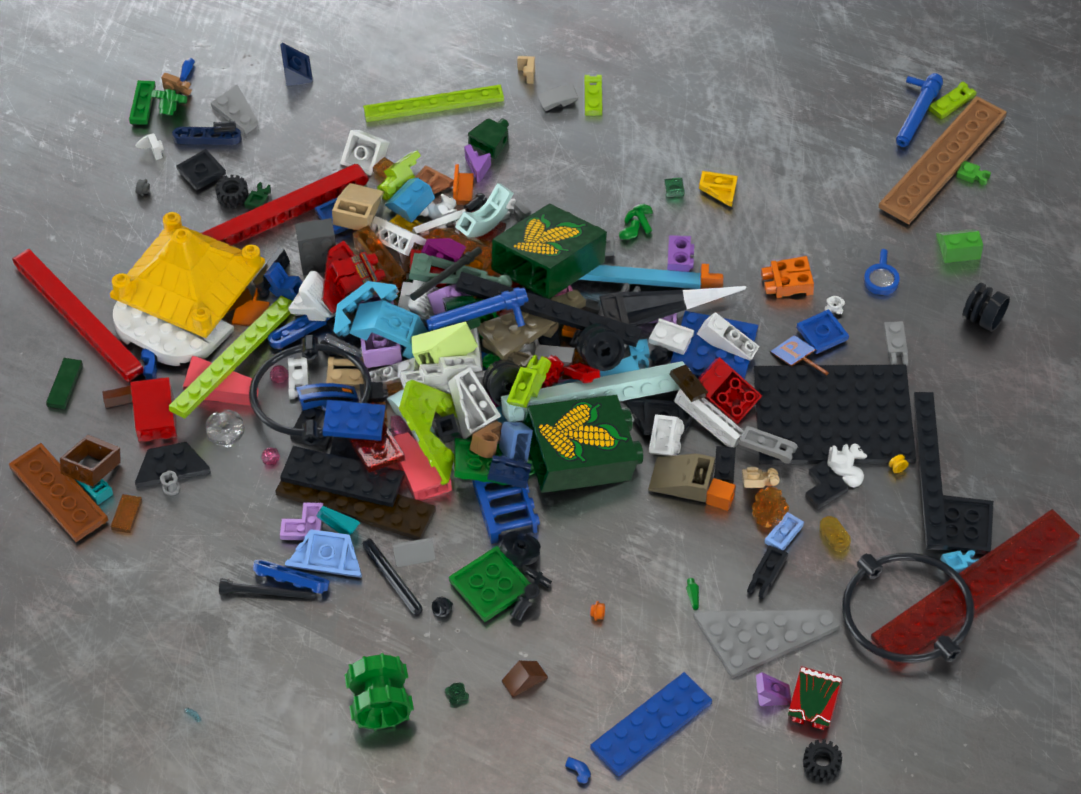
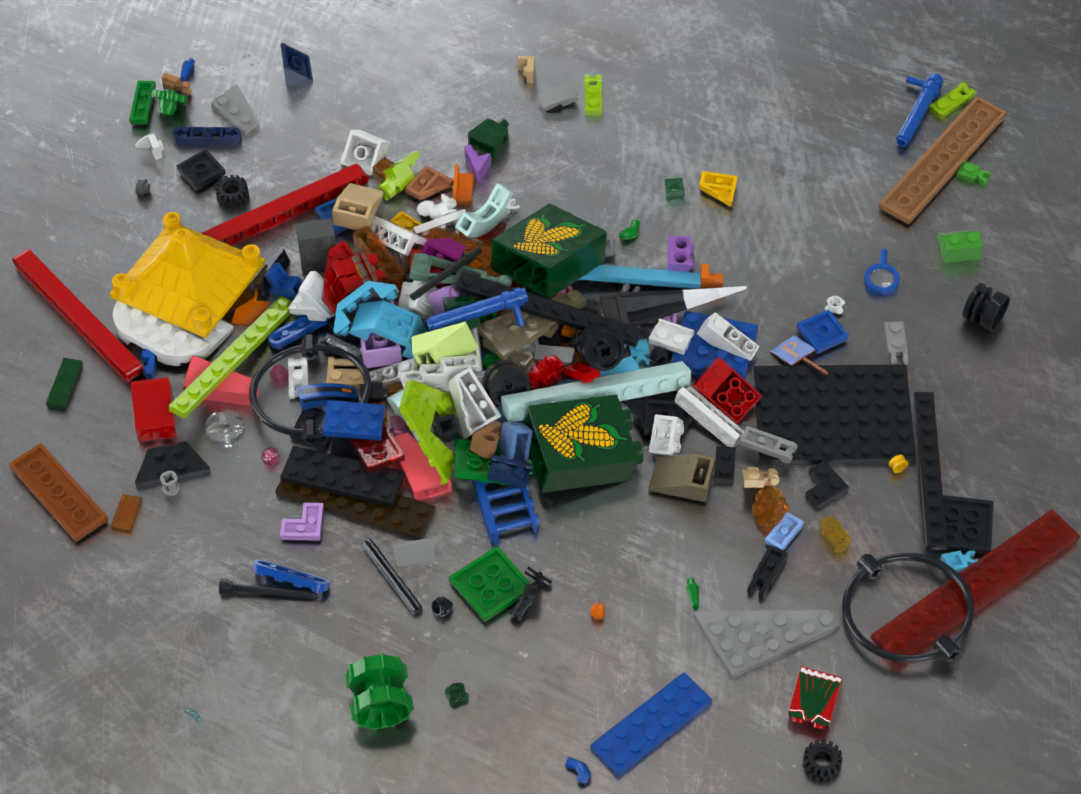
(90, 445): reddish brown window -> none
(101, 495): teal slope -> none
(117, 396): reddish brown slope -> none
(227, 126): black pin -> none
(258, 198): dark green plate -> none
(326, 553): light blue wing -> none
(337, 521): teal slope -> none
(411, 199): dark azure slope -> none
(433, 103): lime tile -> none
(477, 202): black pin -> none
(512, 546): black plate -> none
(521, 211): light grey plate -> none
(523, 676): reddish brown slope -> none
(529, 381): lime plate -> none
(639, 211): green plant -> none
(688, 383): dark brown plate -> none
(720, 494): orange panel -> none
(772, 691): medium lavender slope -> none
(788, 277): orange hips -> none
(843, 461): white animal -> none

